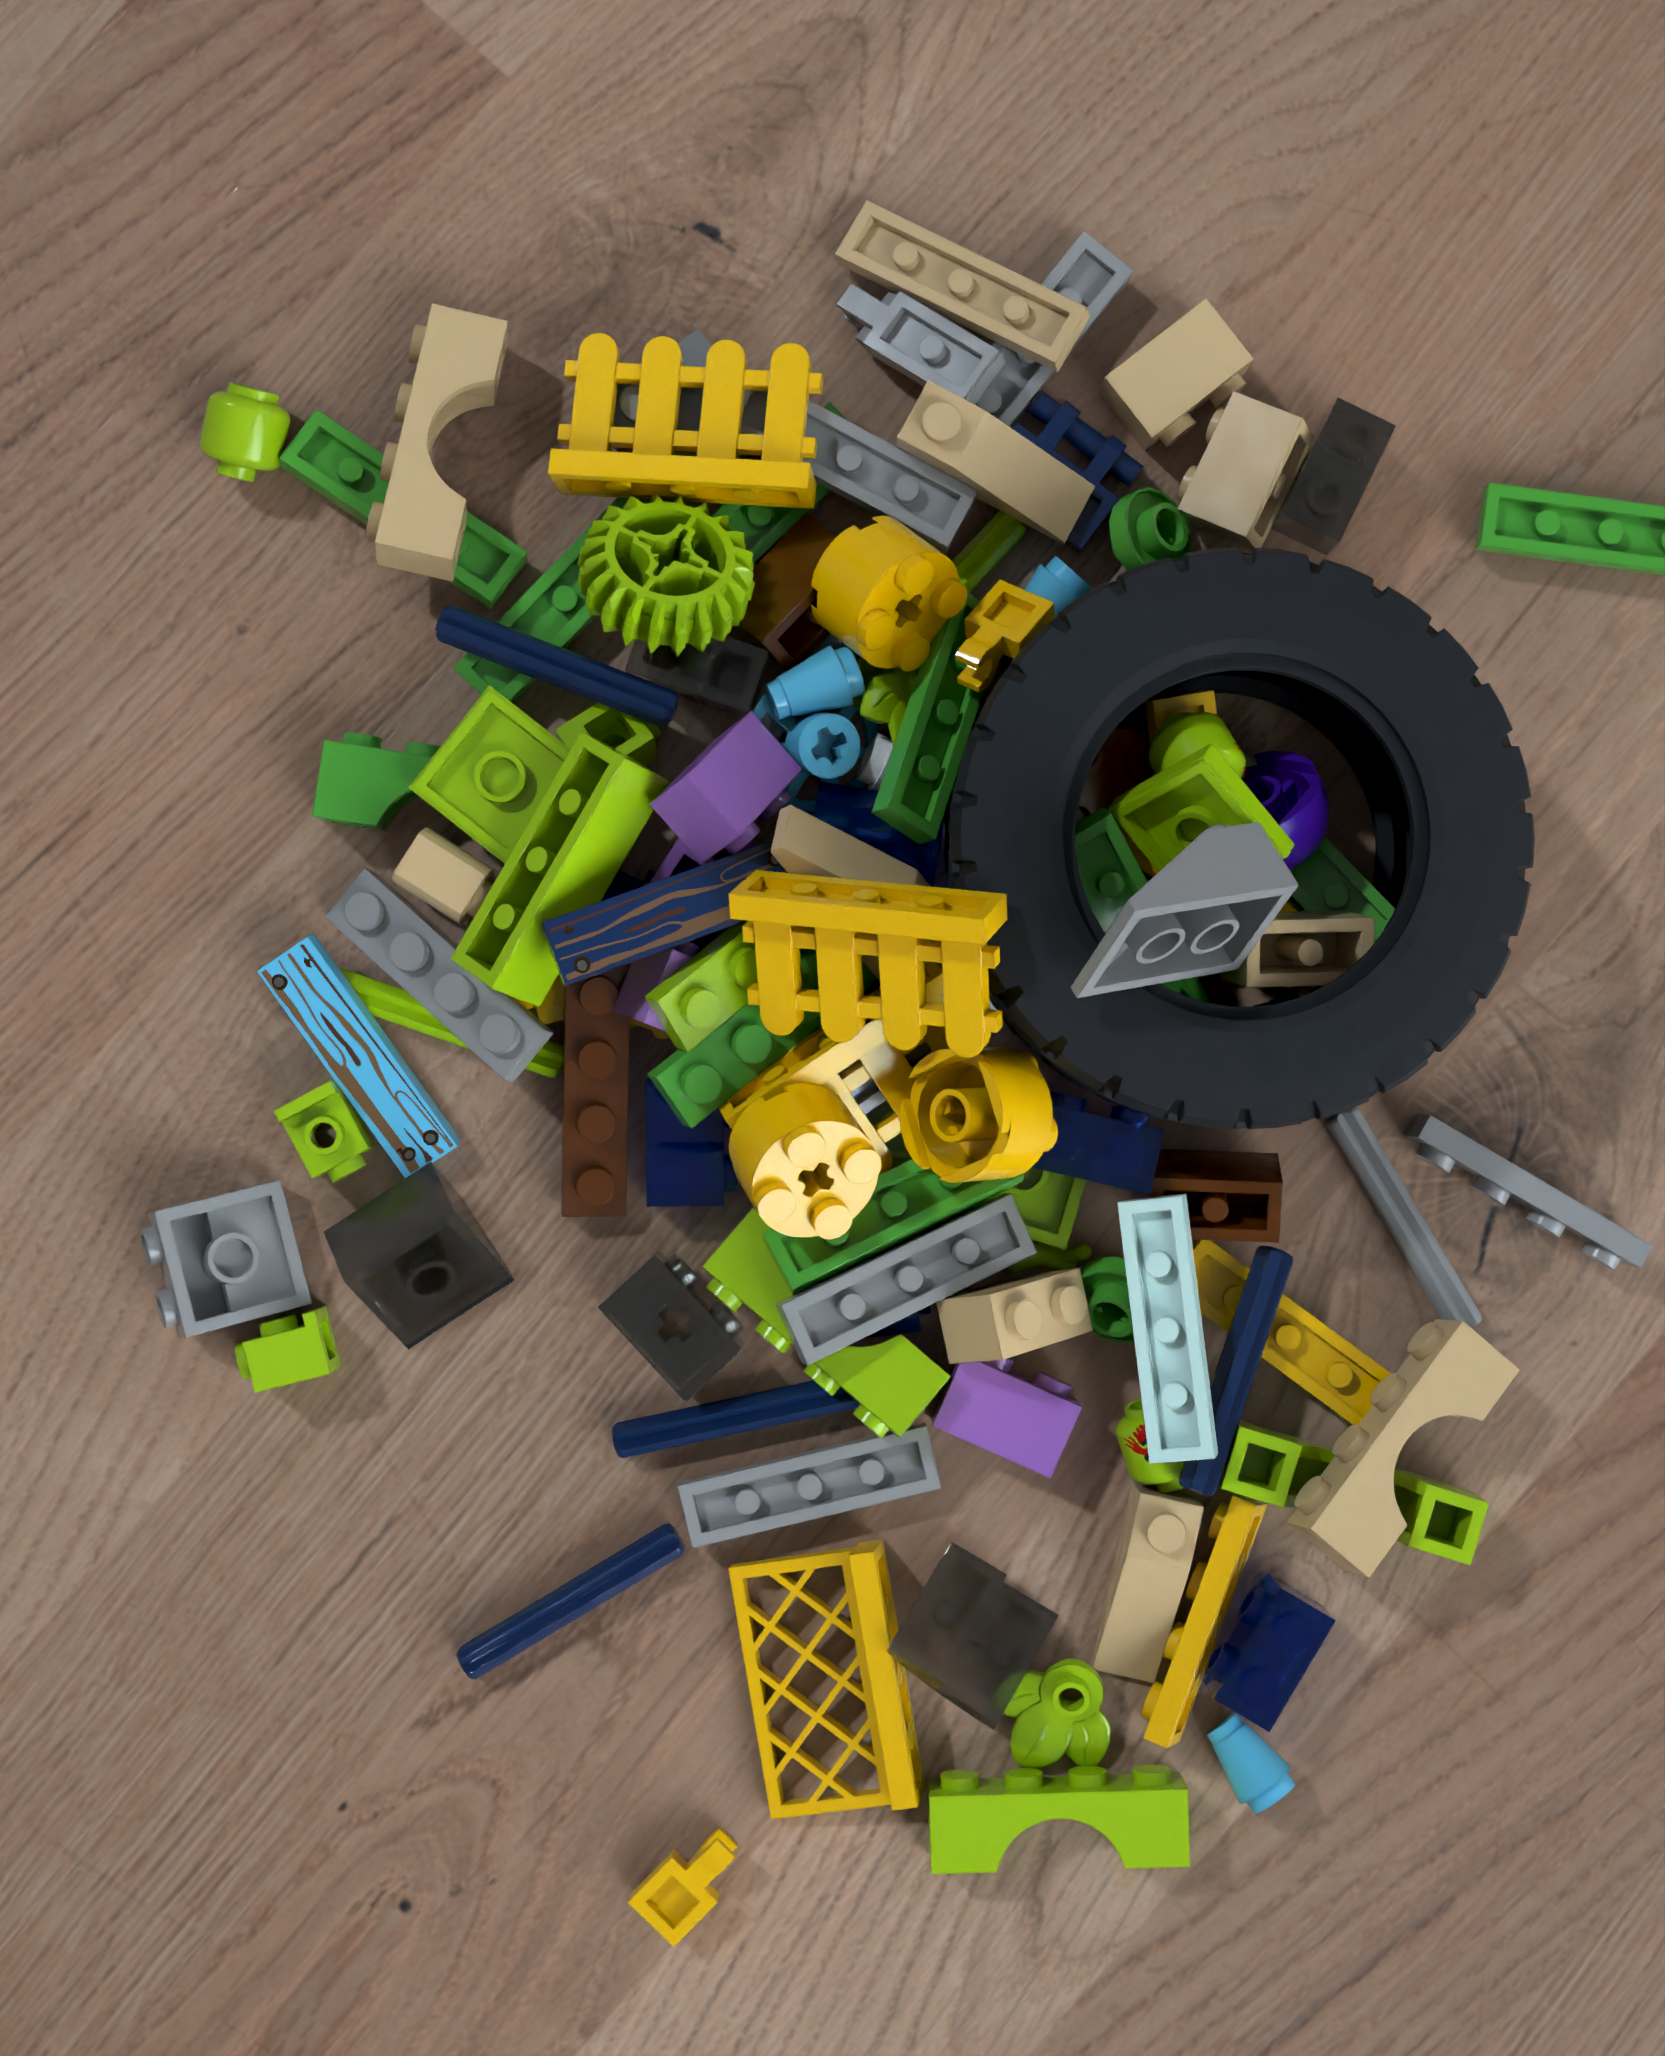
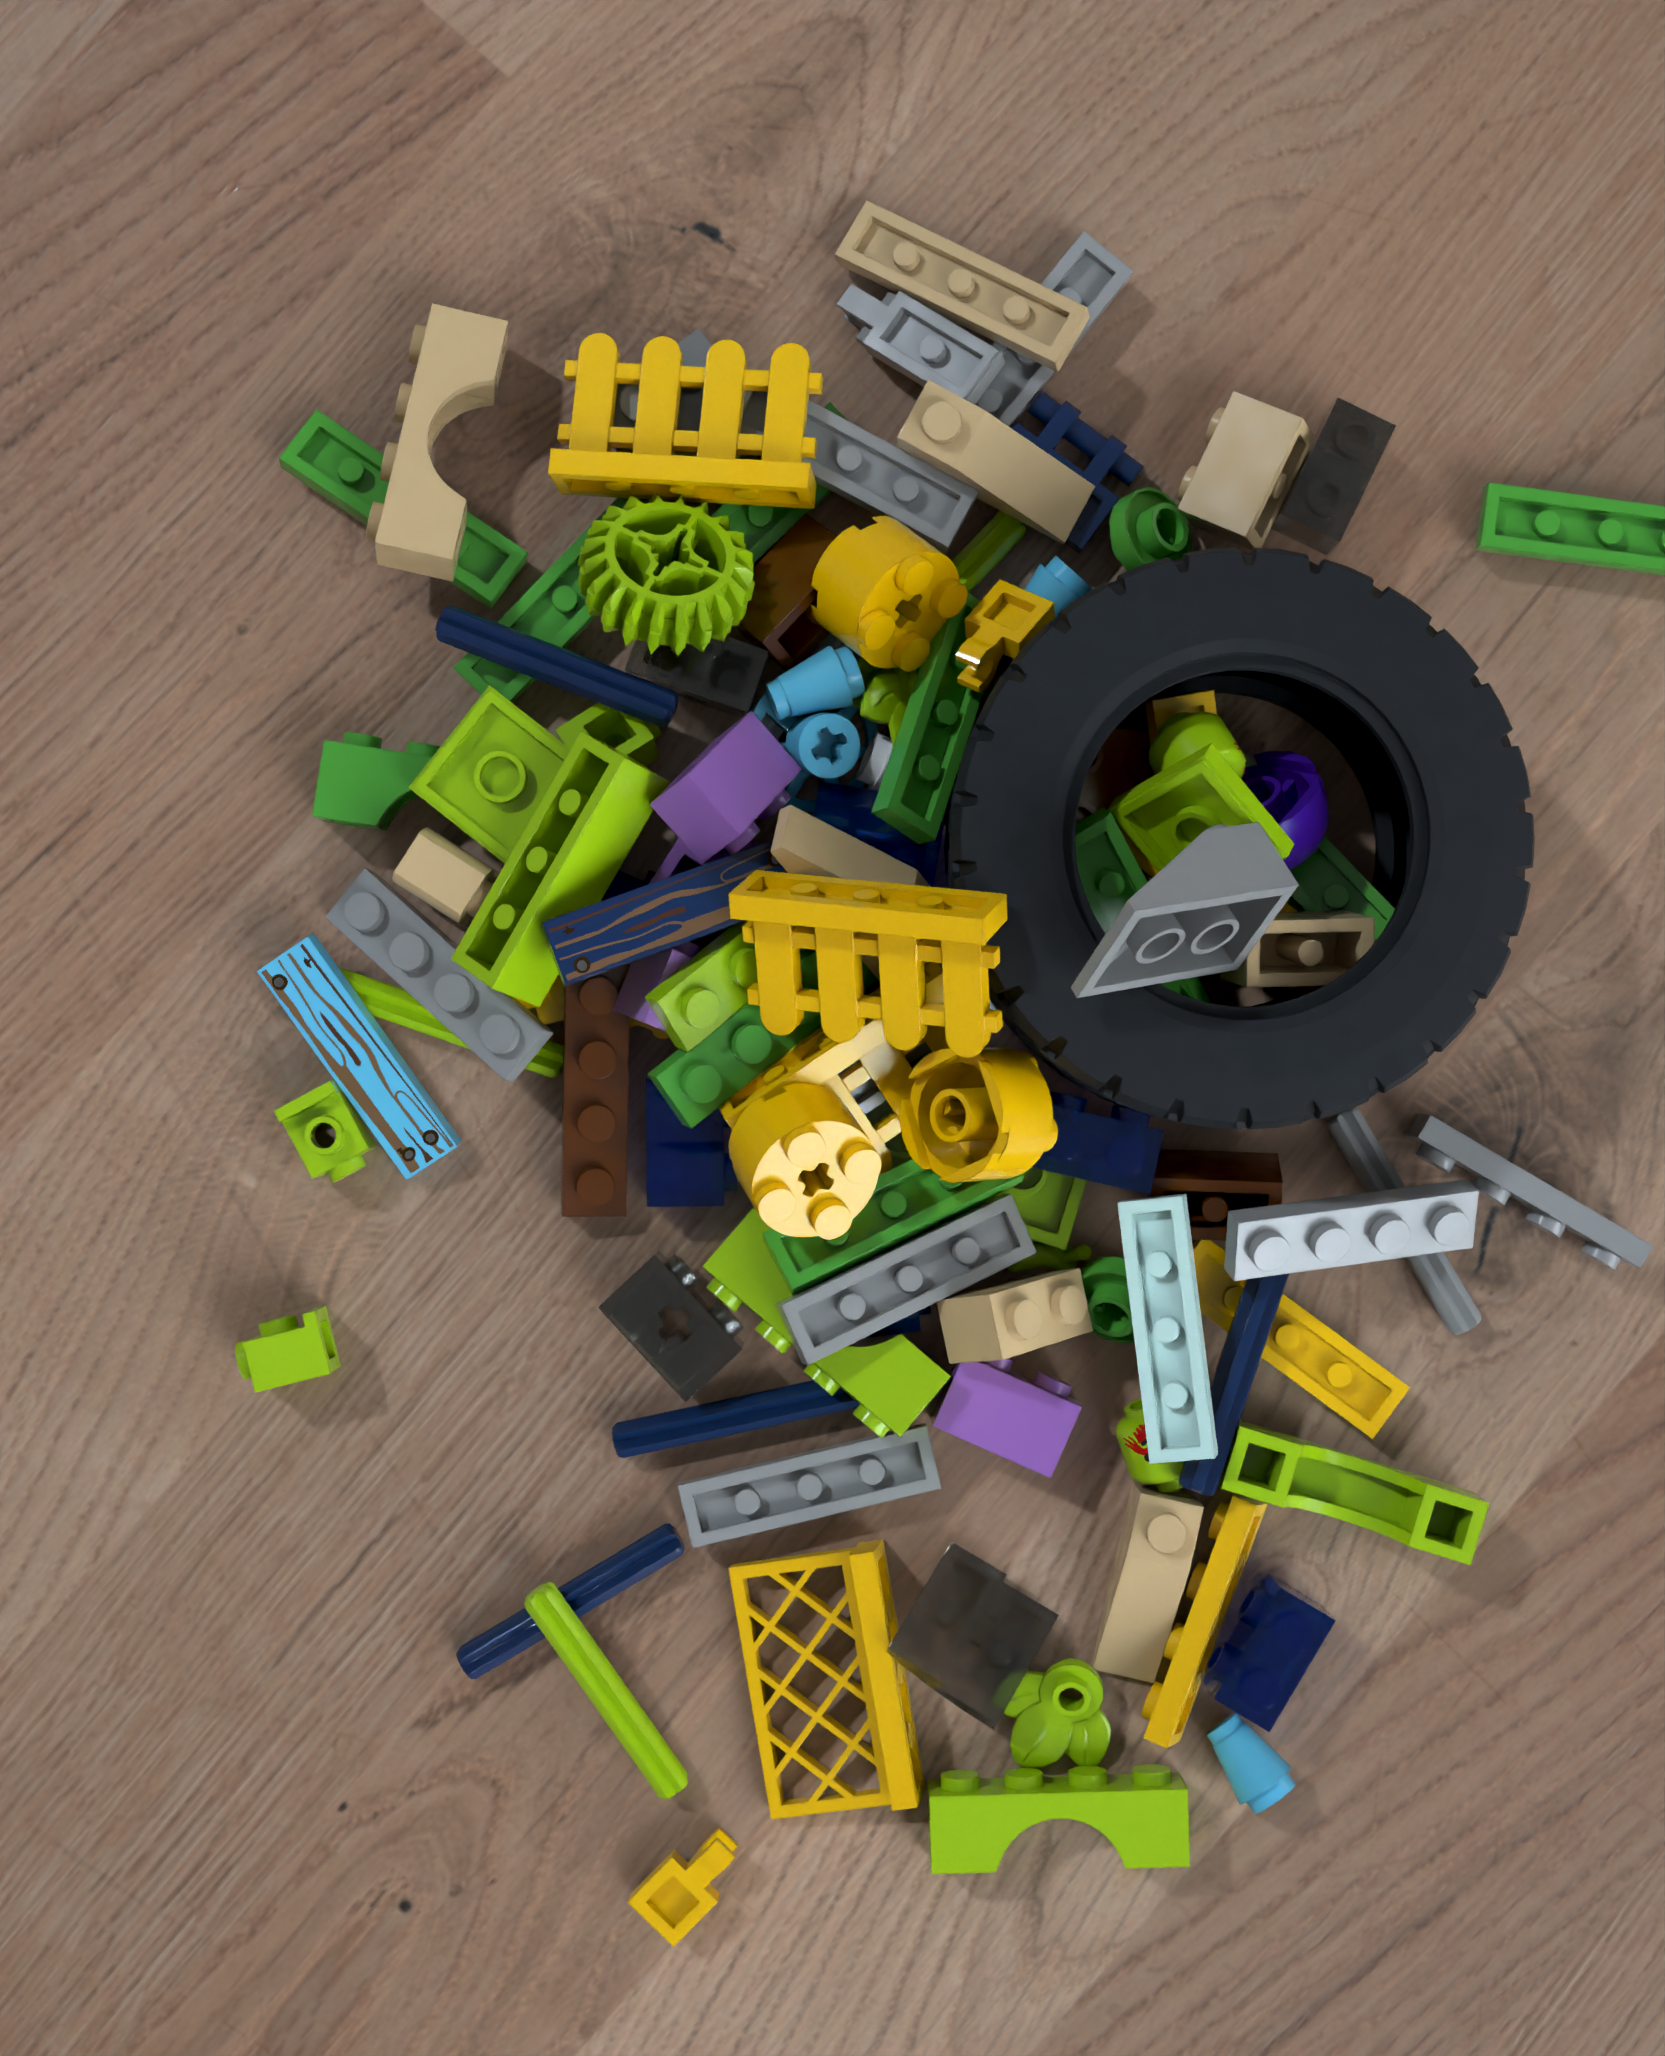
(225, 1260): light grey plate -> none
(244, 431): lime head -> none
(417, 1256): clear smoke slope -> none
(606, 1690): none -> lime axle
(1176, 376): tan brick -> none
(1350, 1229): none -> plate
(1353, 1504): tan arch -> none

